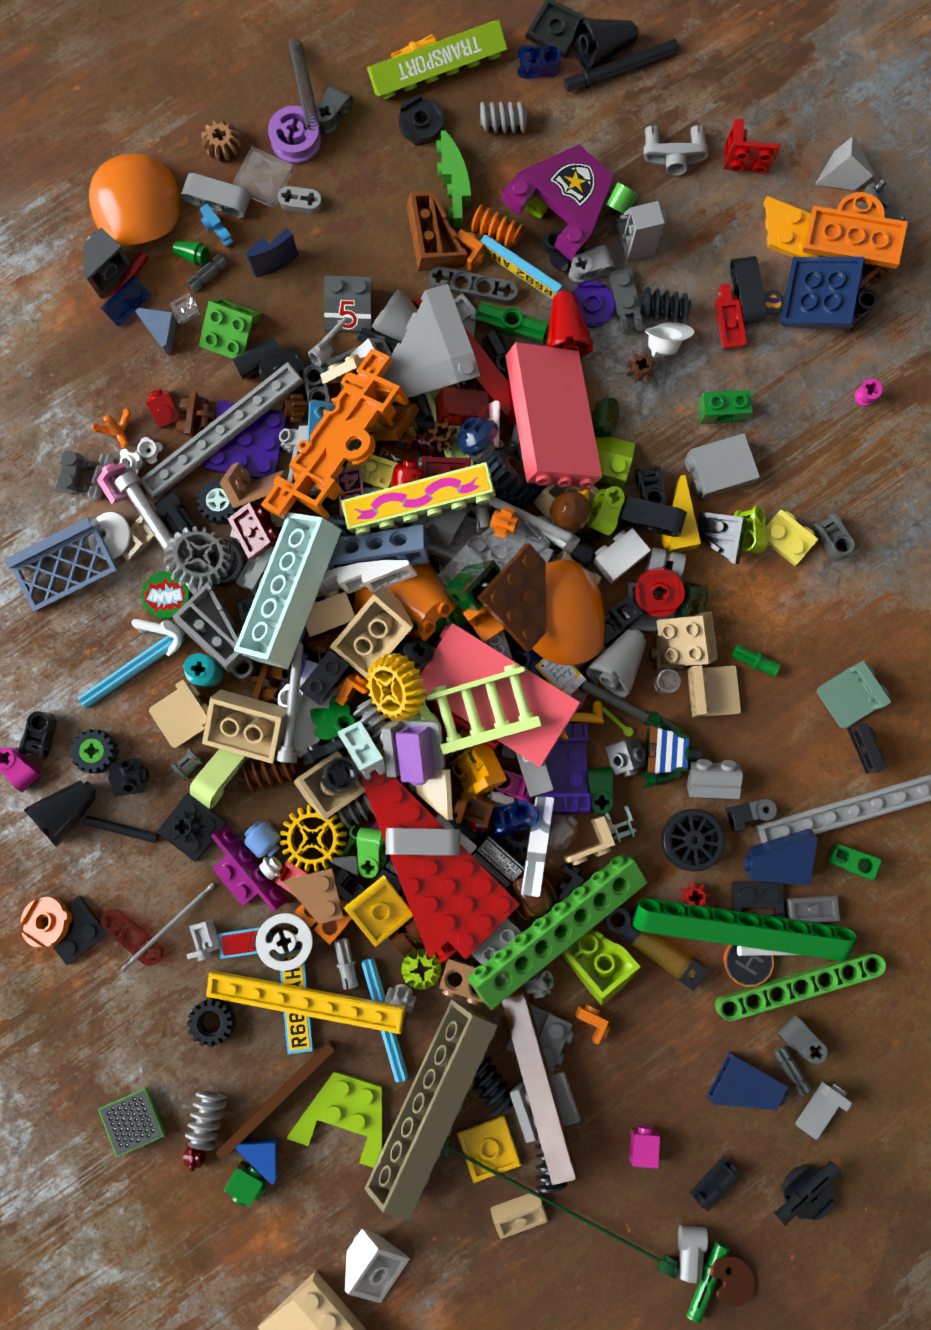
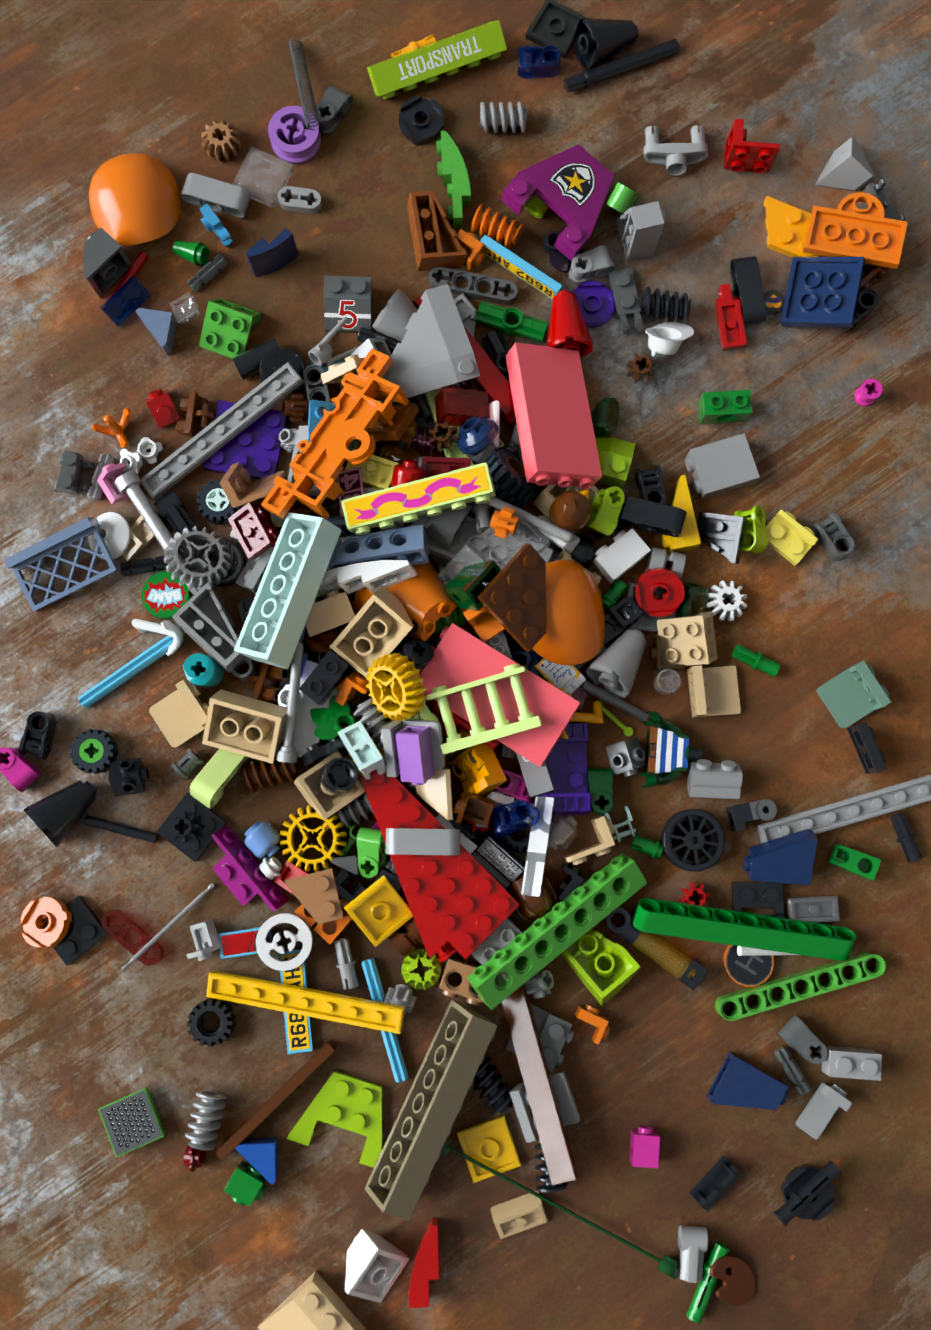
(142, 566): none -> black axle
(425, 1267): none -> red slope
(614, 594): none -> green pin
(647, 846): none -> green pin
(733, 608): none -> white gear
(852, 1063): none -> light grey brick
(906, 837): none -> black axle

